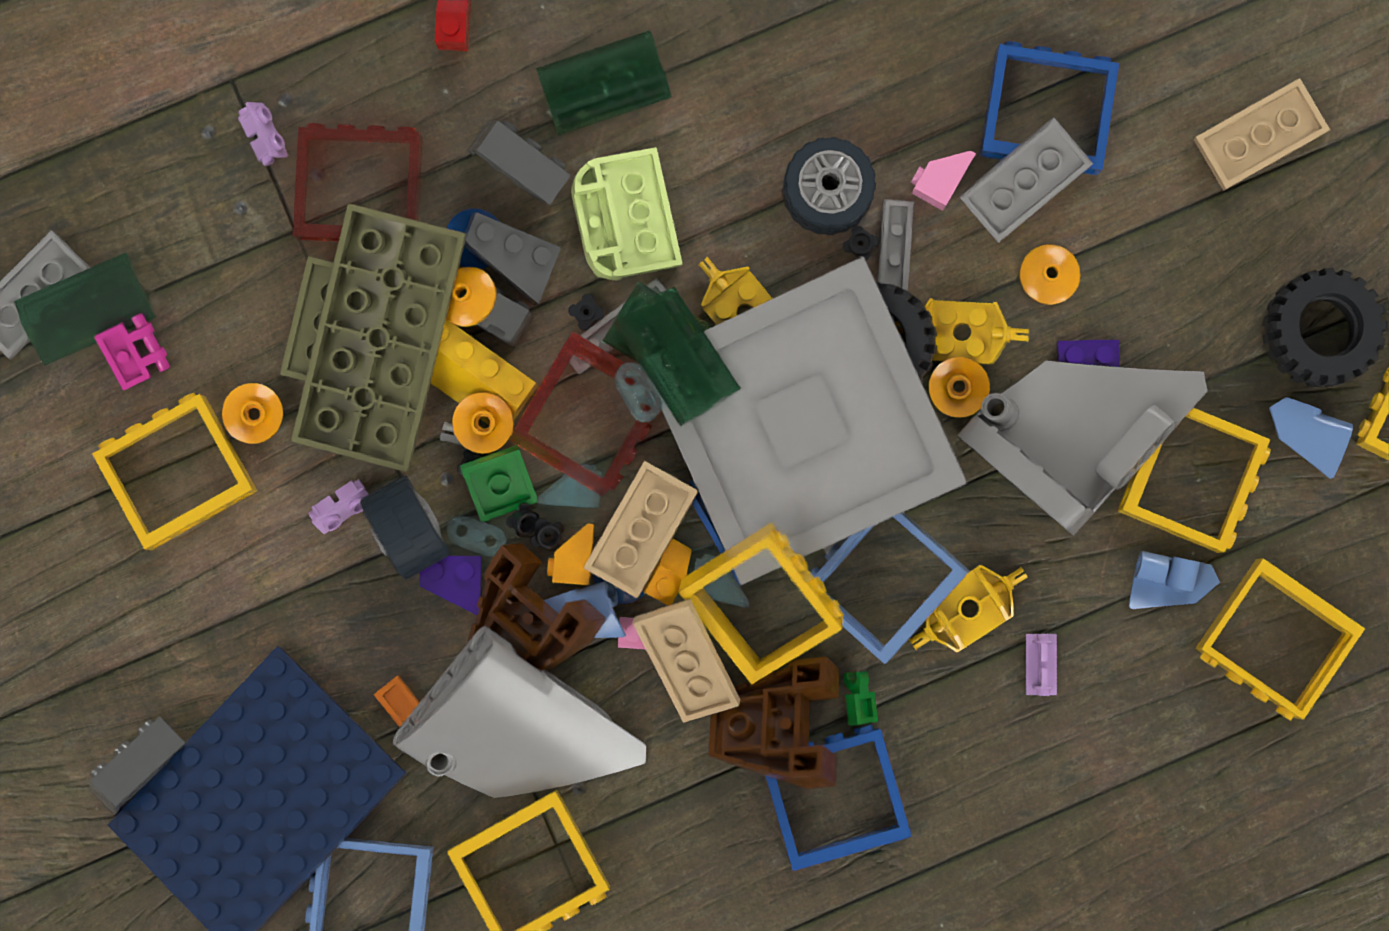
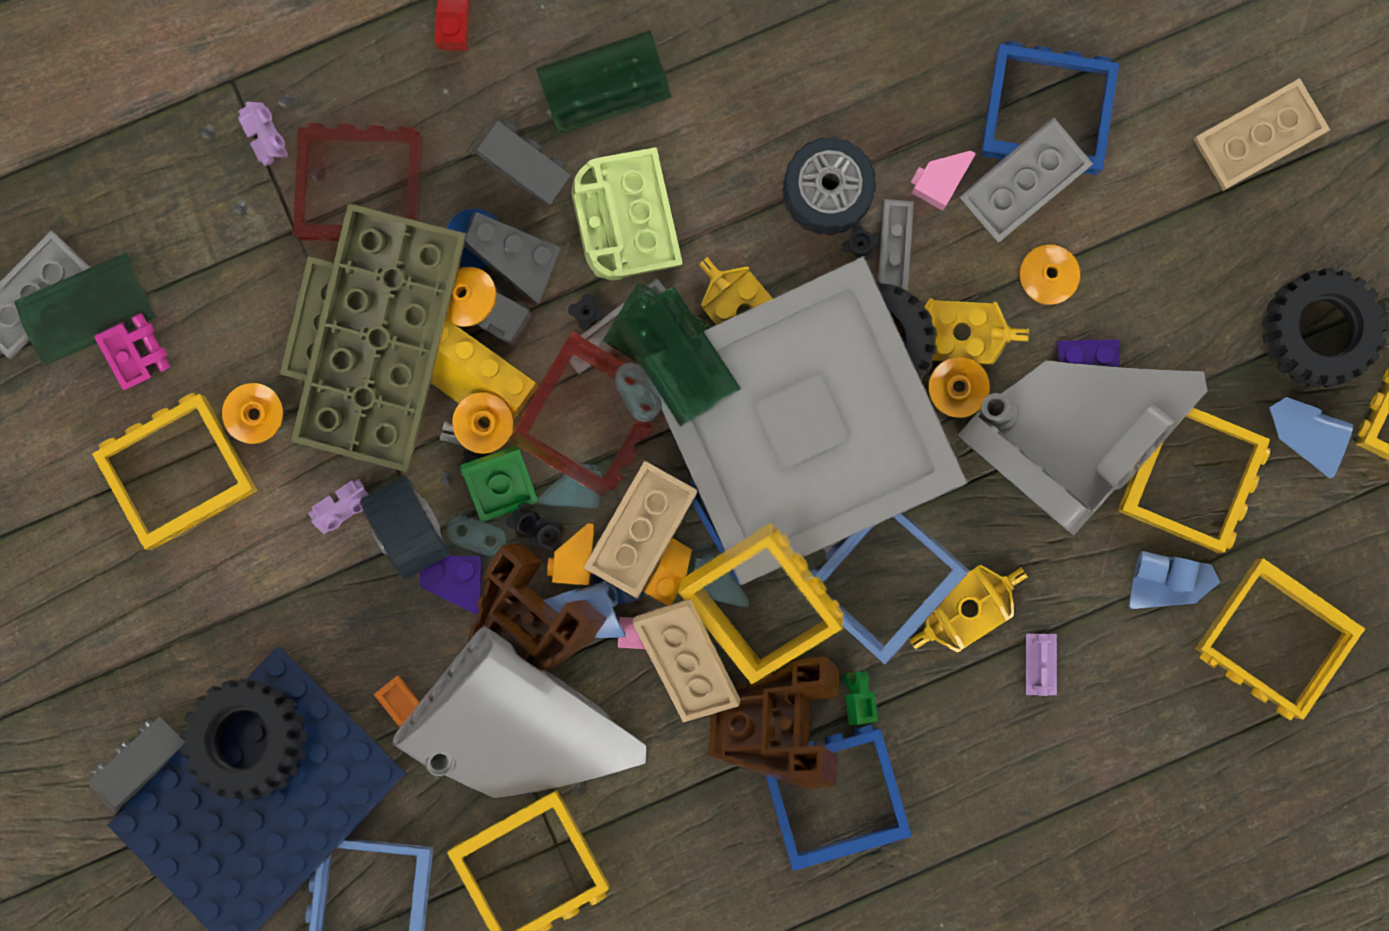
(206, 730): none -> black tyre

